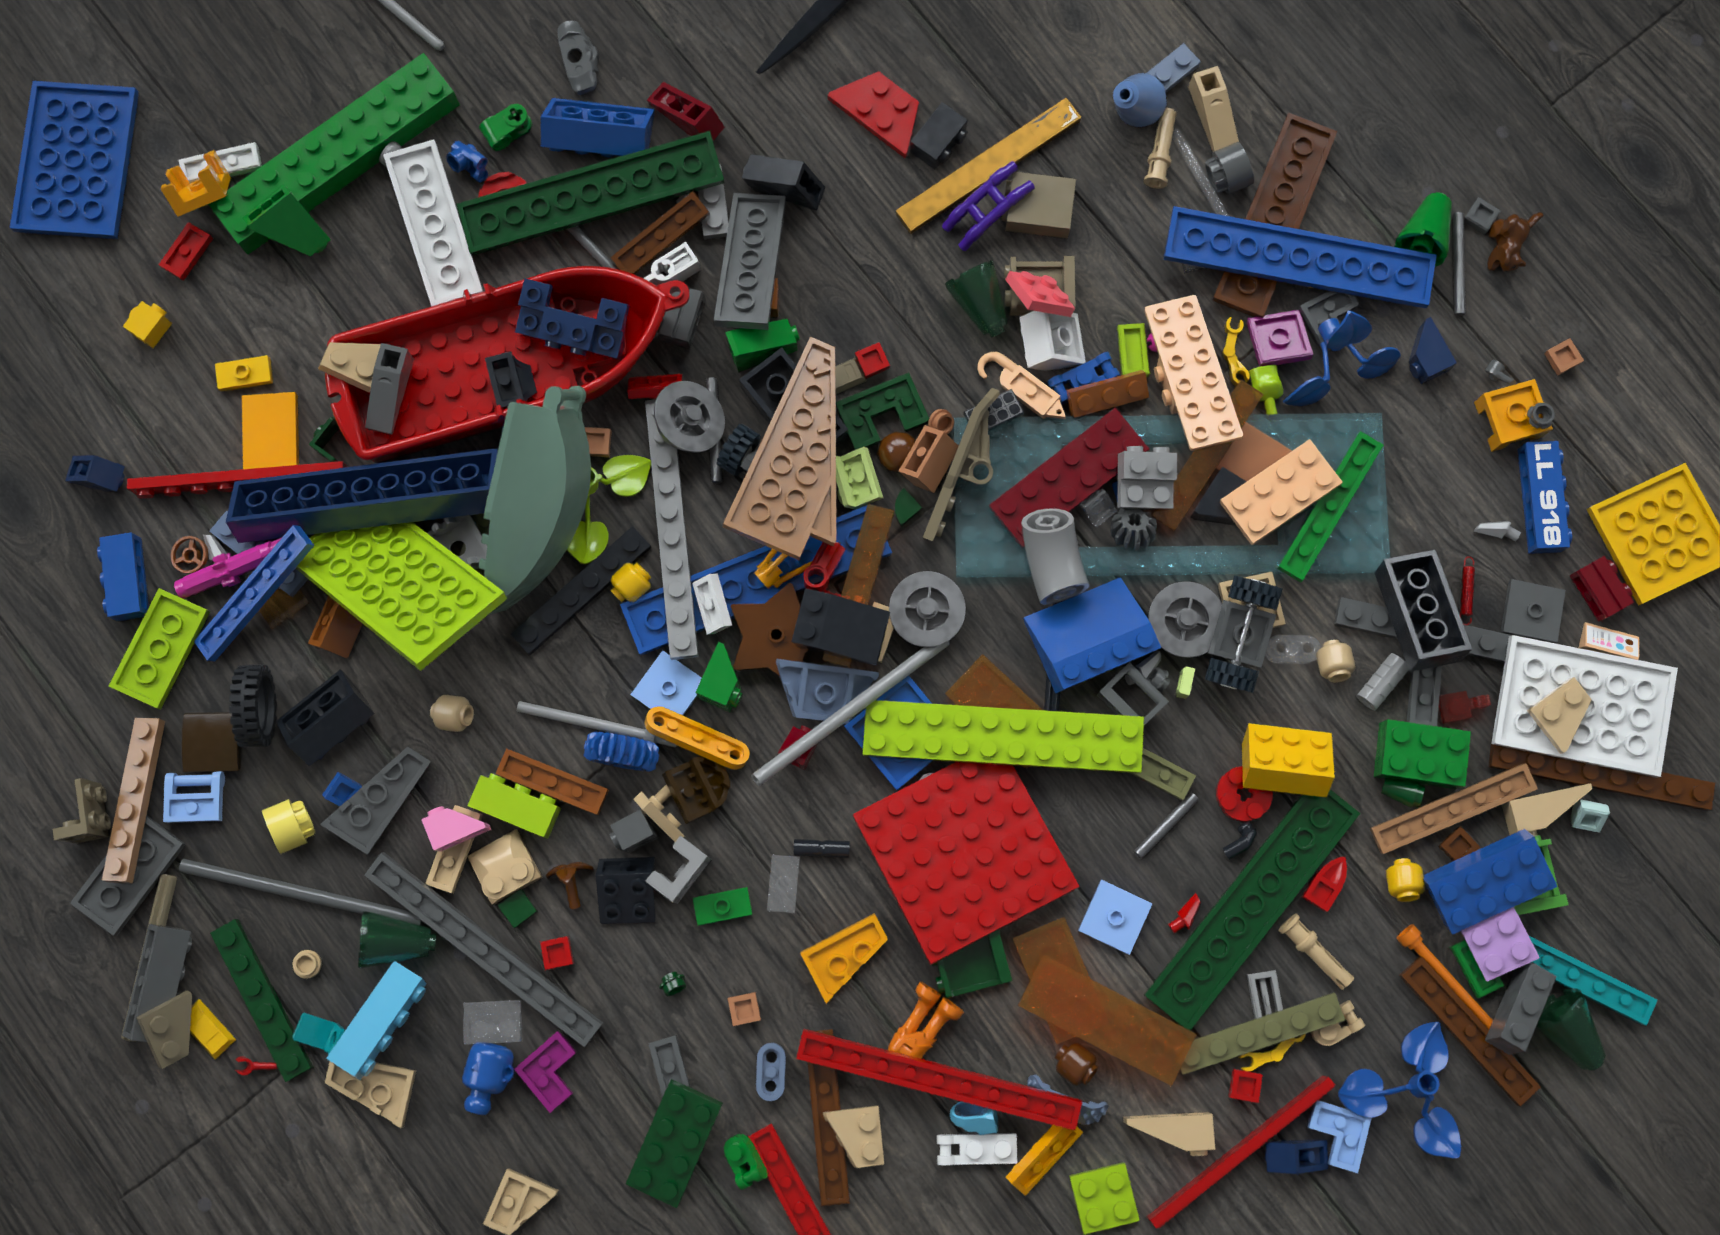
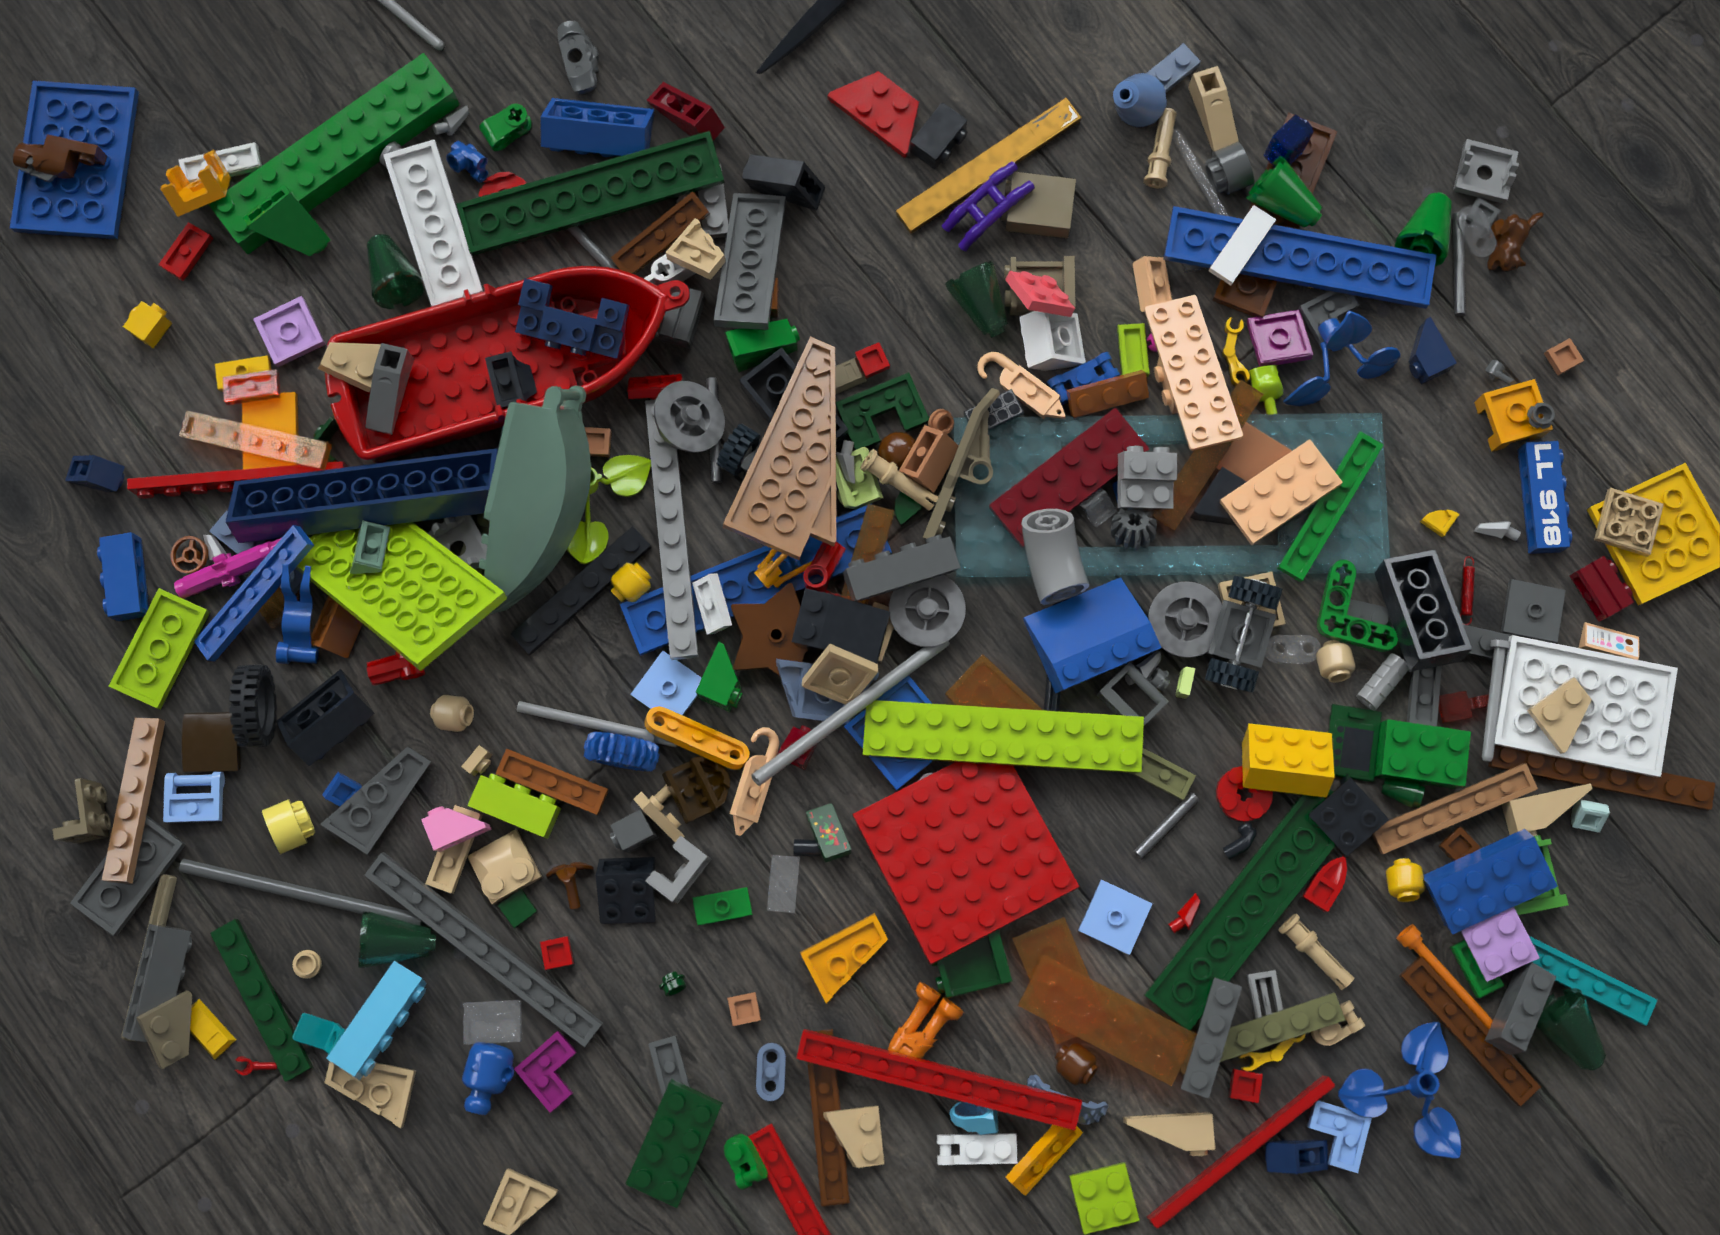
(56, 158): none -> reddish brown plate
(251, 387): none -> clear red plate
(255, 440): none -> clear orange plate
(289, 331): none -> lavender plate
(296, 622): none -> blue flag
(370, 548): none -> sand green slope
(391, 274): none -> clear green cone
(392, 669): none -> red piece
(451, 122): none -> light grey bar
(478, 761): none -> tan plate
(696, 251): none -> tan wing
(750, 796): none -> light nougat plate
(828, 832): none -> tile
(839, 674): none -> tan plate
(847, 461): none -> light grey bar
(888, 473): none -> tan pin
(901, 569): none -> dark grey brick
(1151, 281): none -> light nougat slope
(1211, 1037): none -> dark grey brick
(1242, 245): none -> white tile
(1285, 195): none -> green cone
(1289, 140): none -> clear blue brick
(1339, 613): none -> green beam
(1348, 816): none -> black bracket
(1354, 741): none -> container
(1440, 521): none -> yellow tile
(1477, 229): none -> clear plate
(1498, 159): none -> light grey piece
(1499, 647): none -> light grey bar
(1628, 522): none -> tan tile

